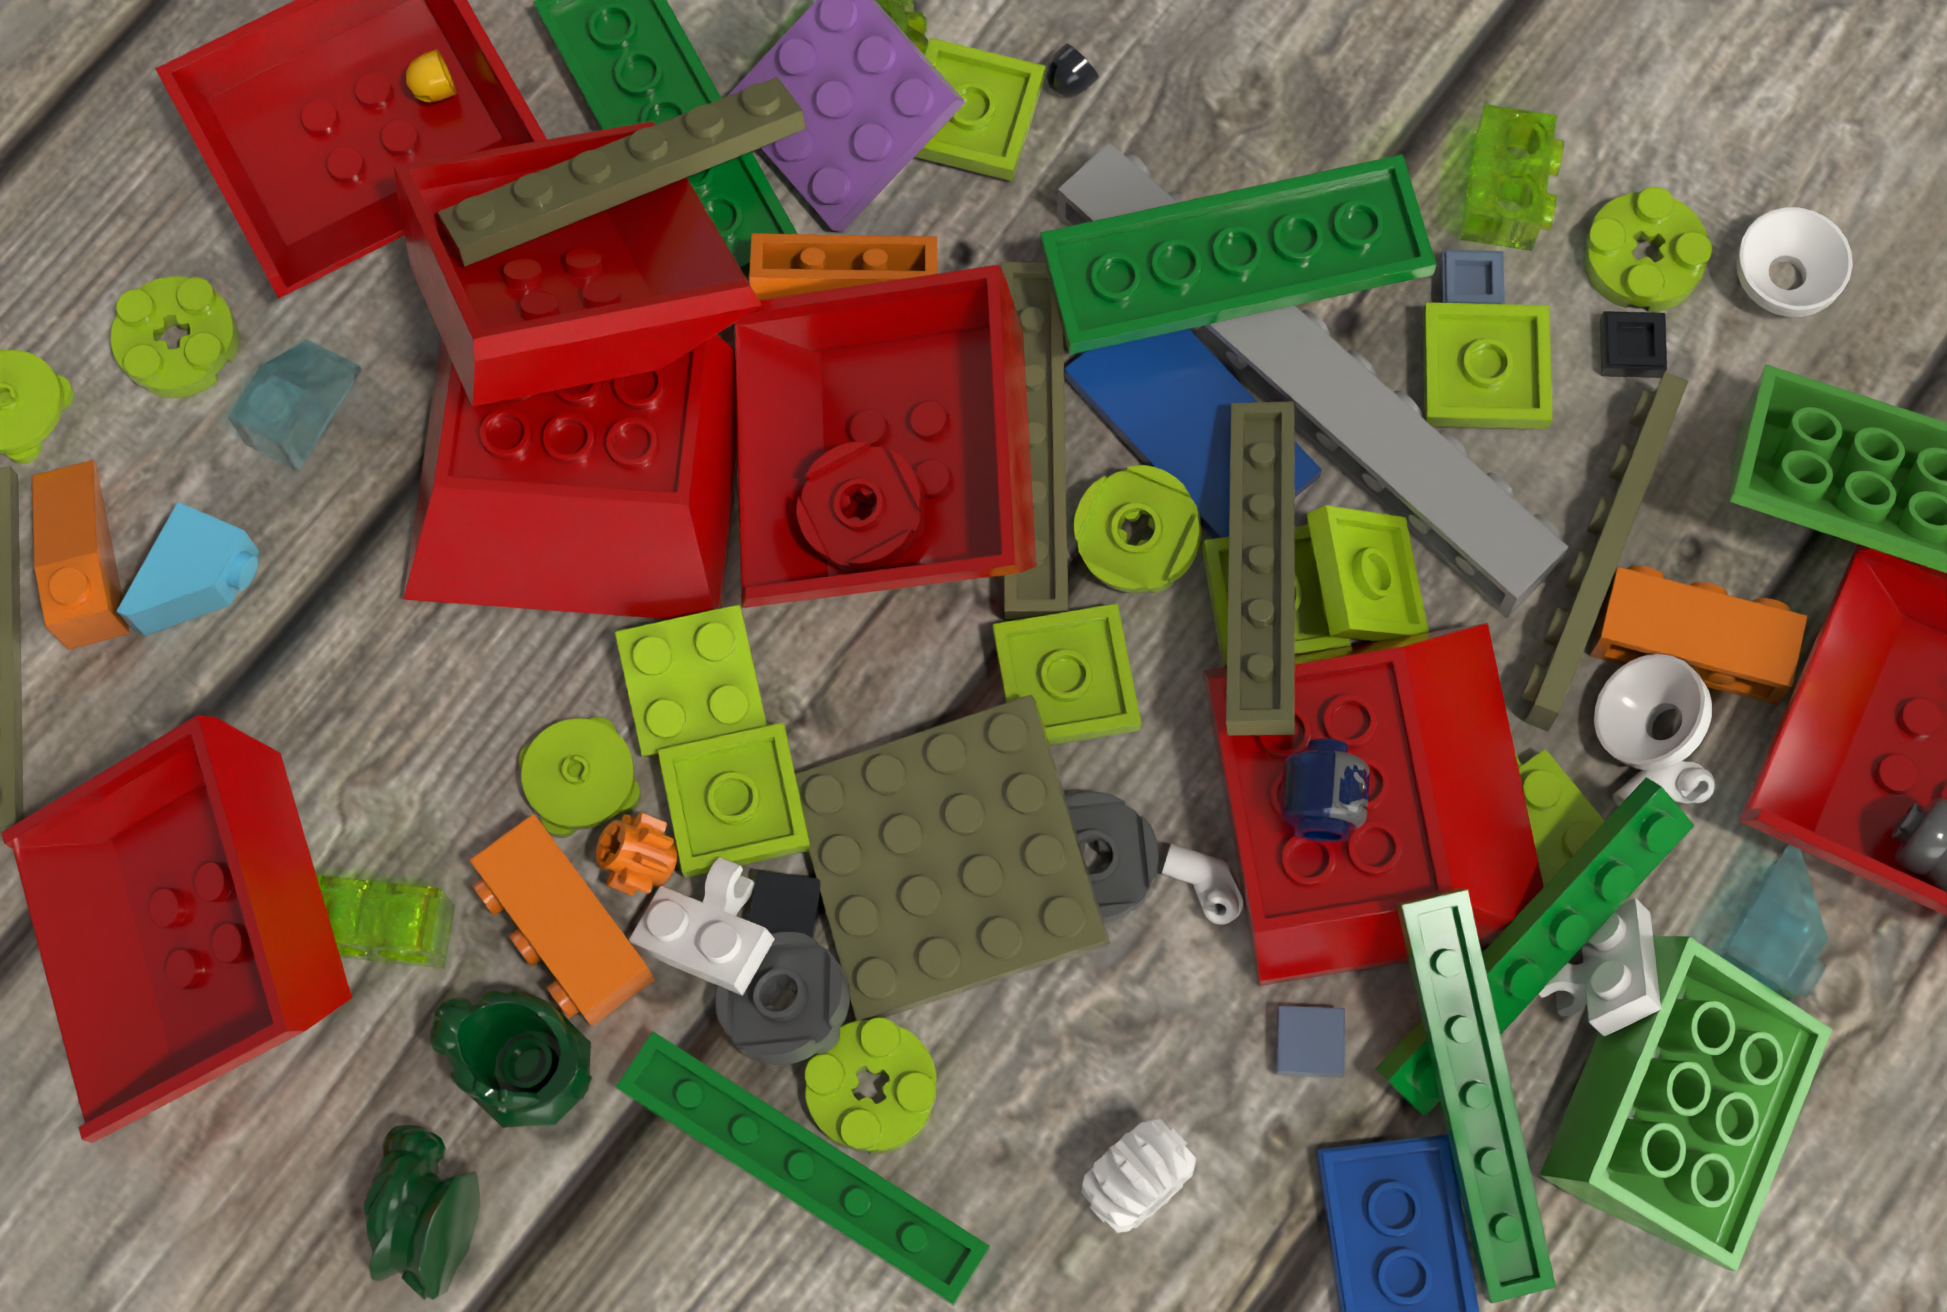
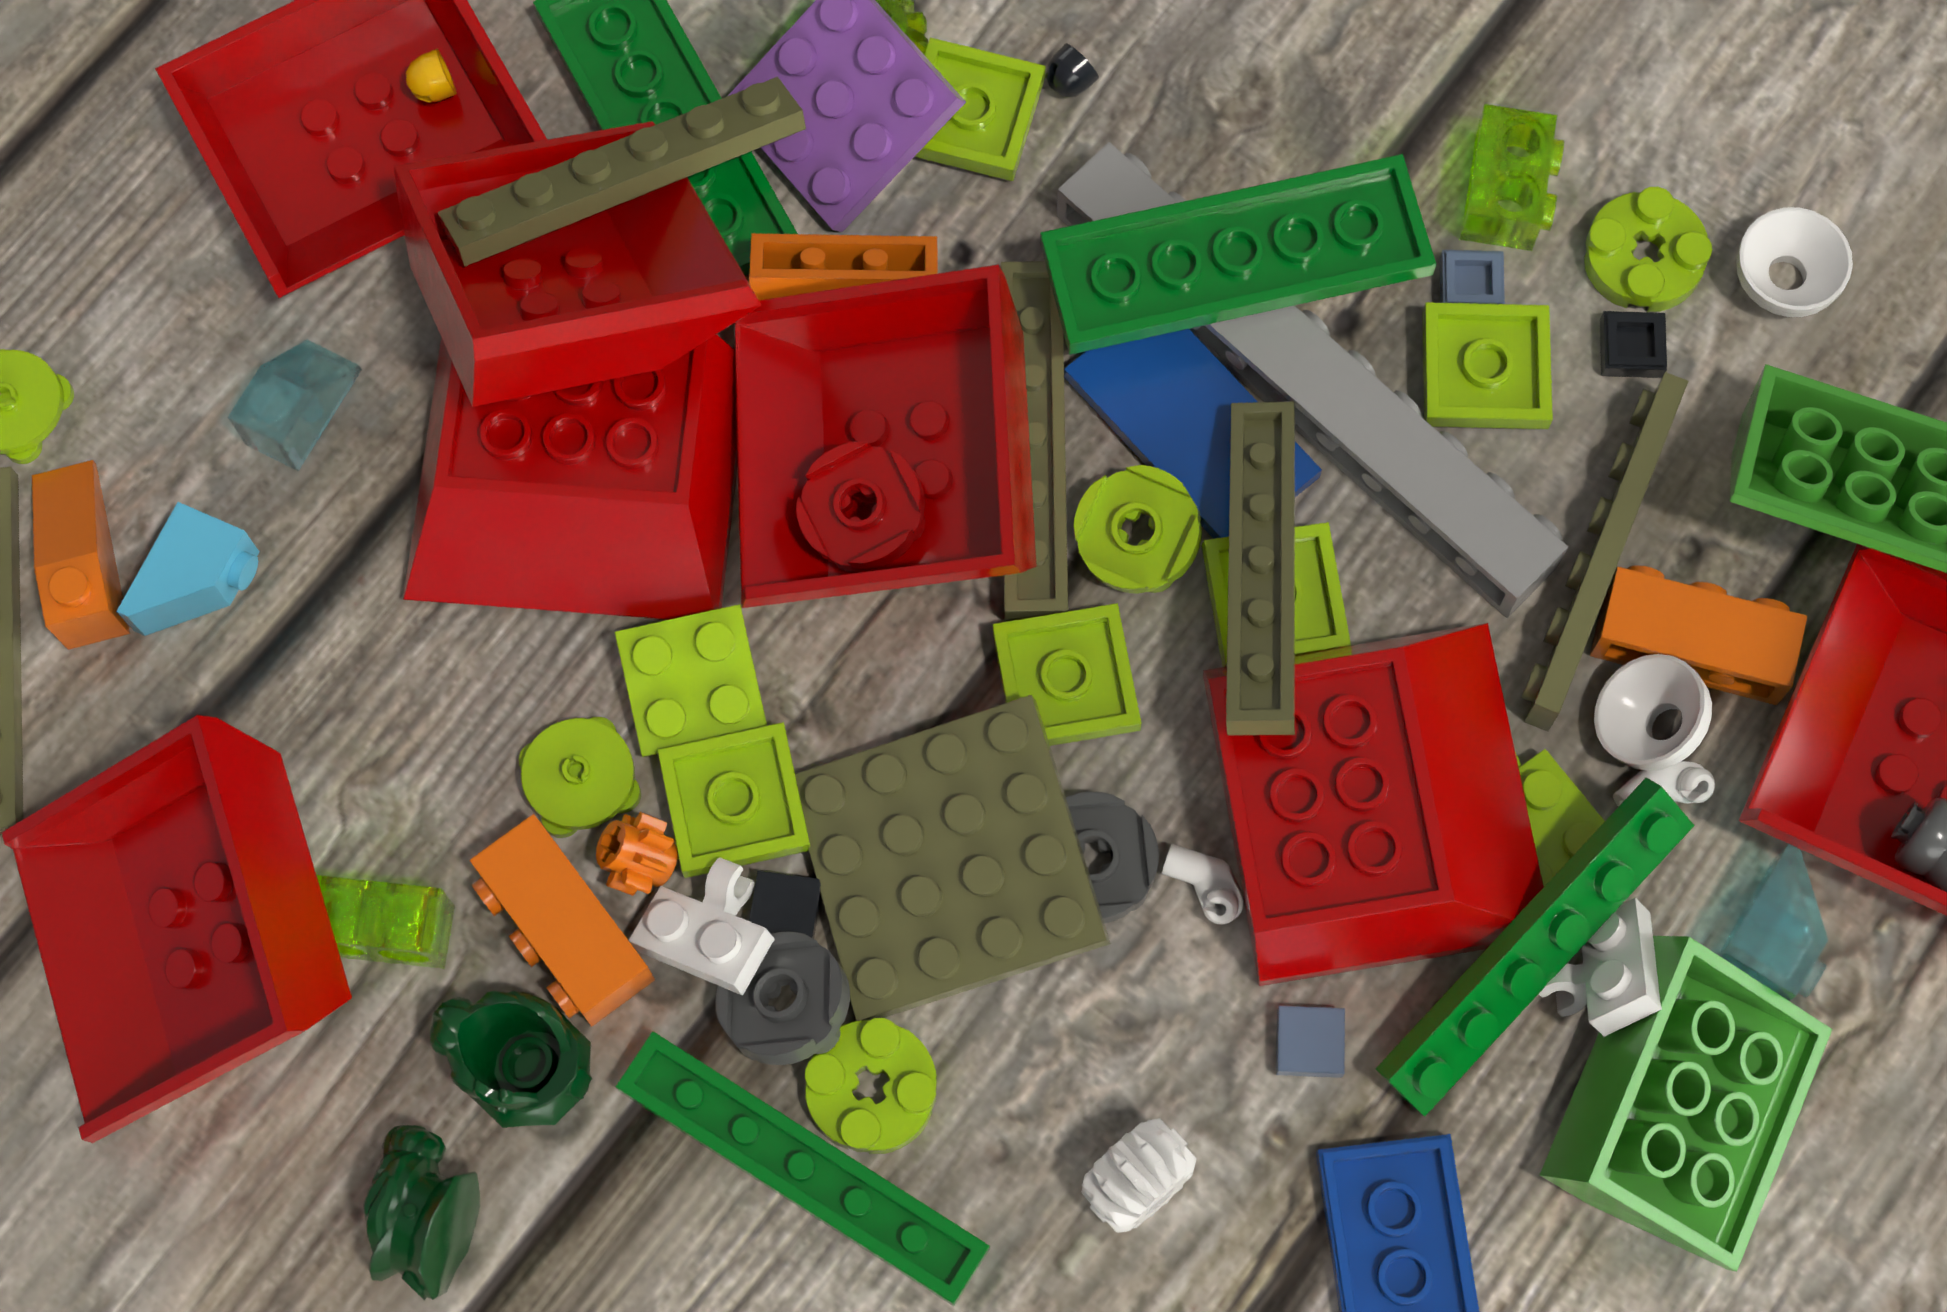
(154, 308): lime plate -> none
(1325, 791): clear blue head -> none
(1366, 574): lime plate -> none
(1476, 1095): plate -> none

